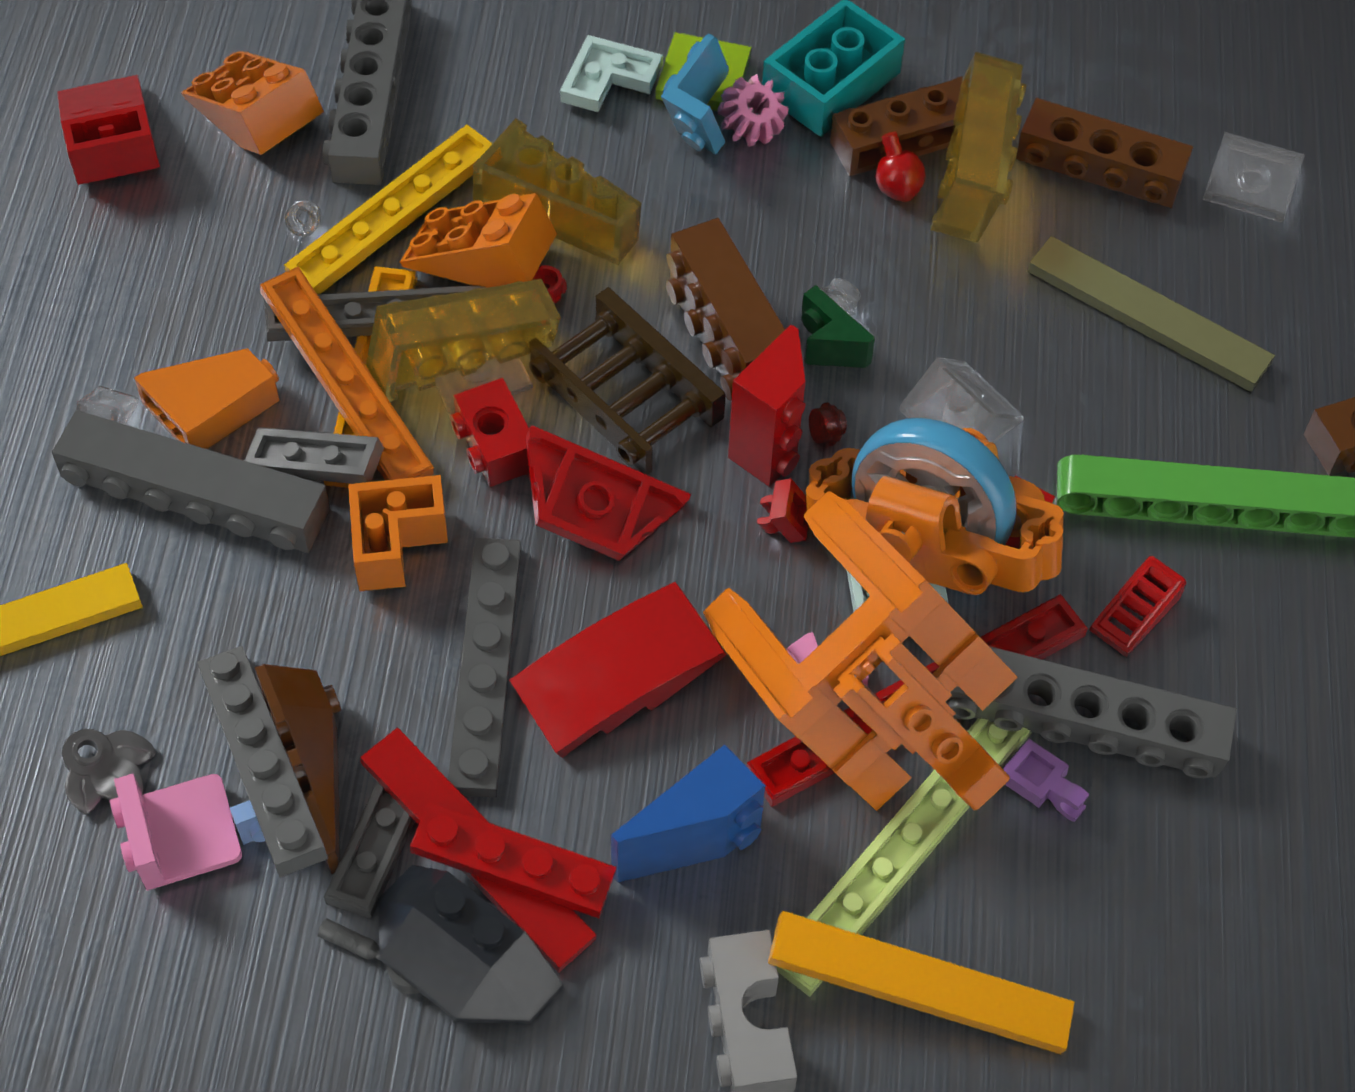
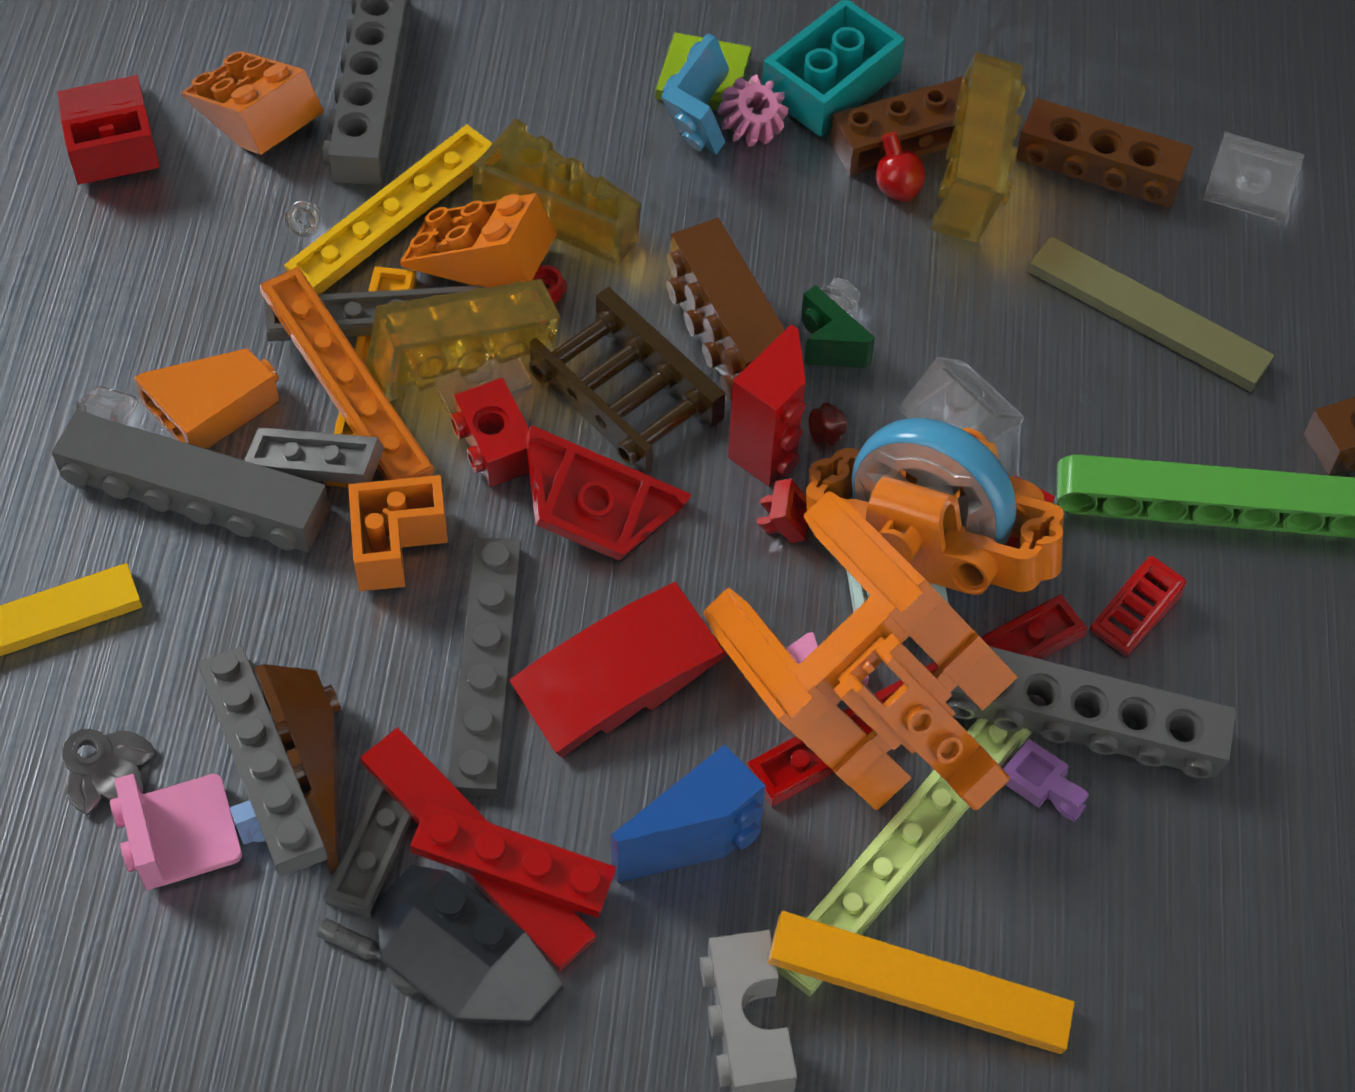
(604, 64): light aqua plate -> none

